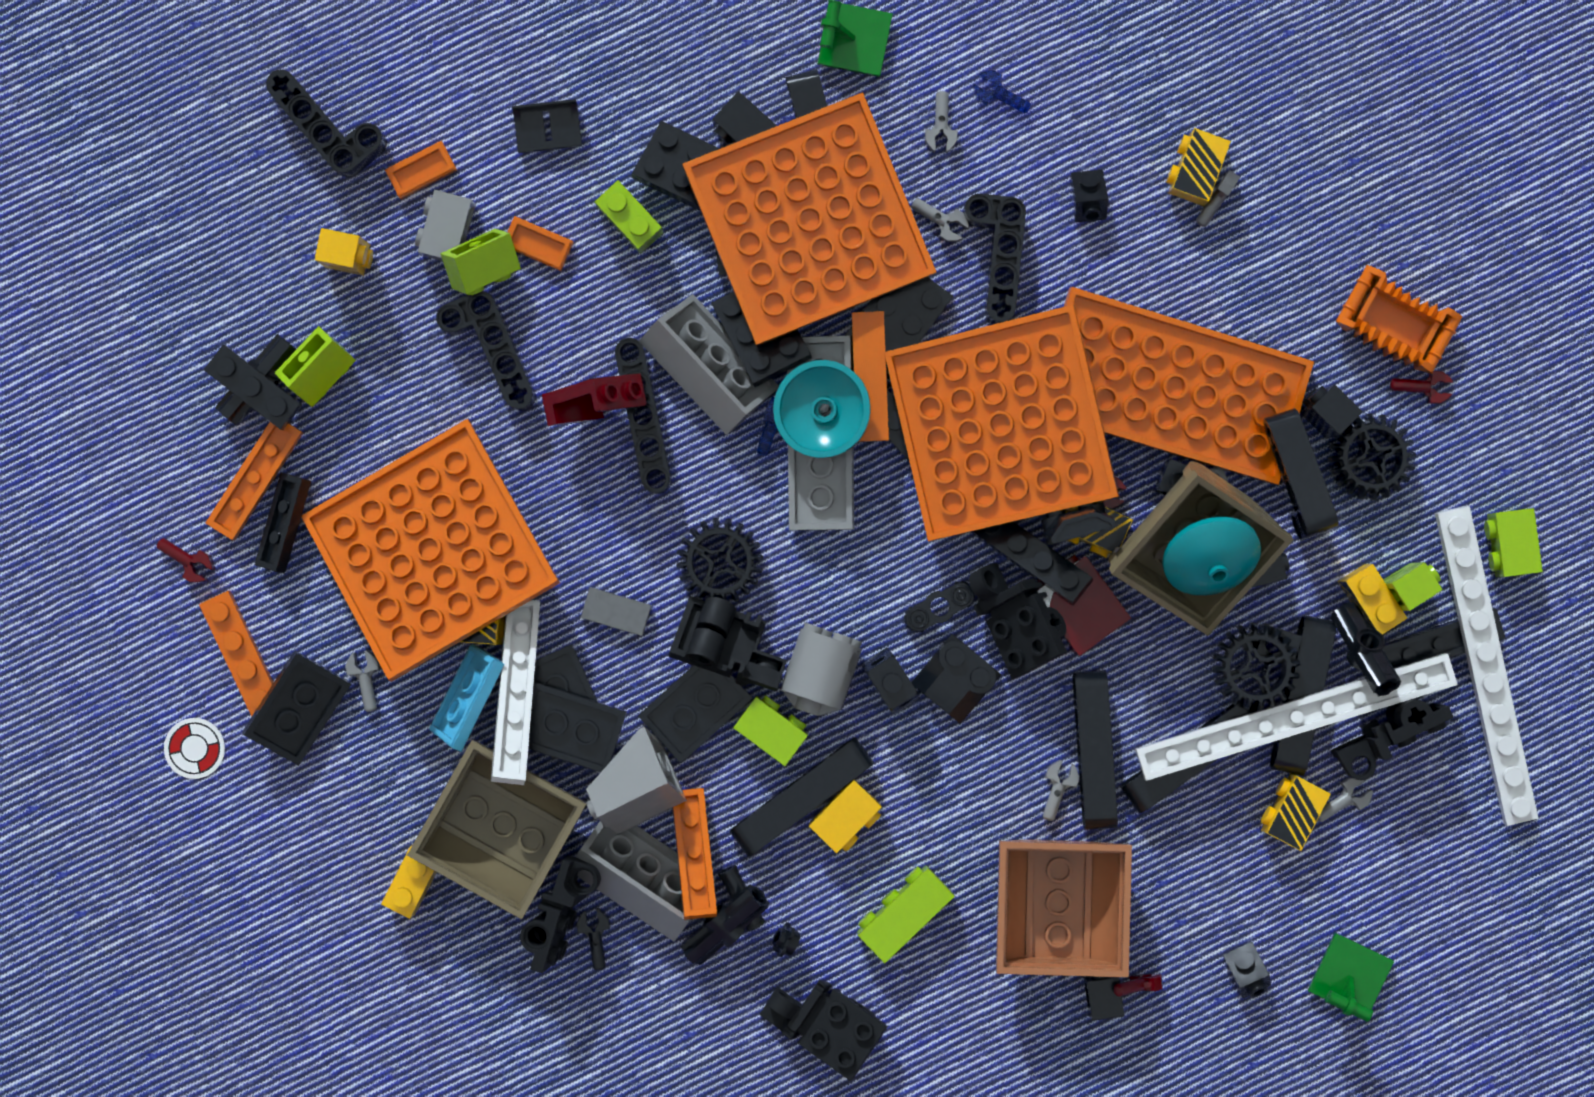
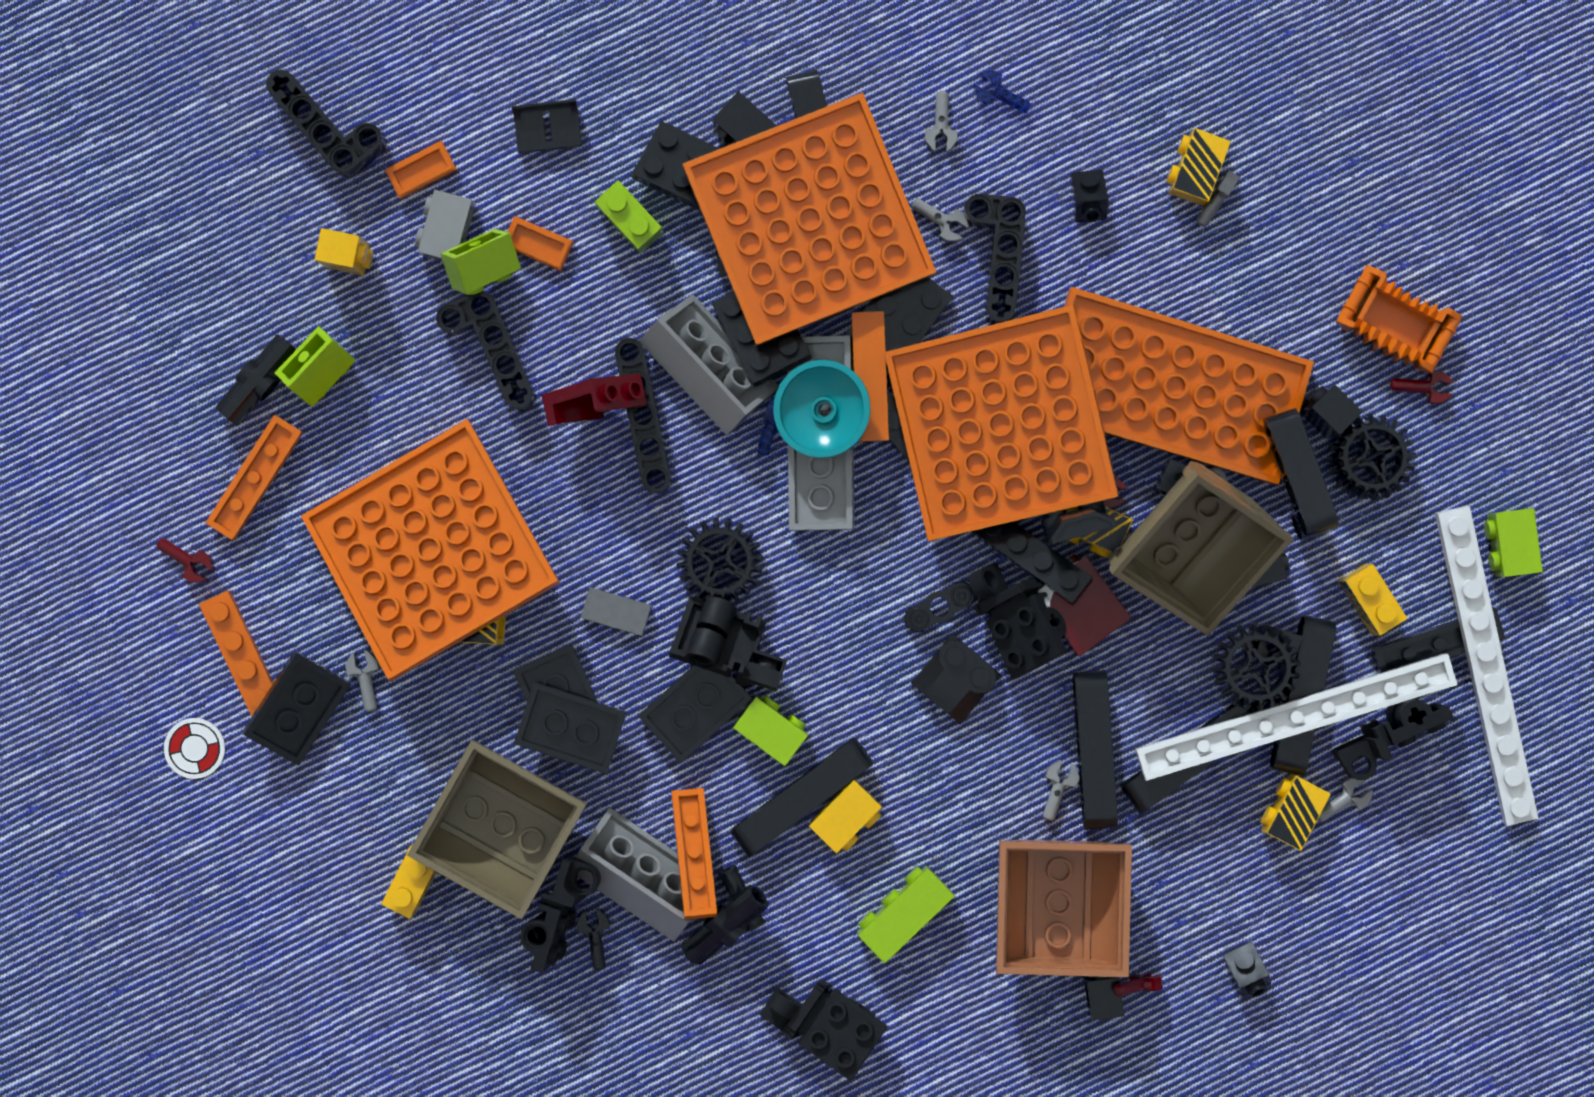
(253, 387): black plate -> none
(282, 523): black plate -> none
(466, 697): medium azure tile -> none
(515, 695): white plate -> none
(635, 784): light grey slope -> none
(785, 940): black plate -> none
(820, 670): light grey cylinder -> none
(854, 38): green plate -> none
(890, 681): black torso -> none
(1211, 556): teal dish -> none
(1350, 977): green plate -> none
(1365, 649): black piece -> none
(1413, 584): lime brick -> none

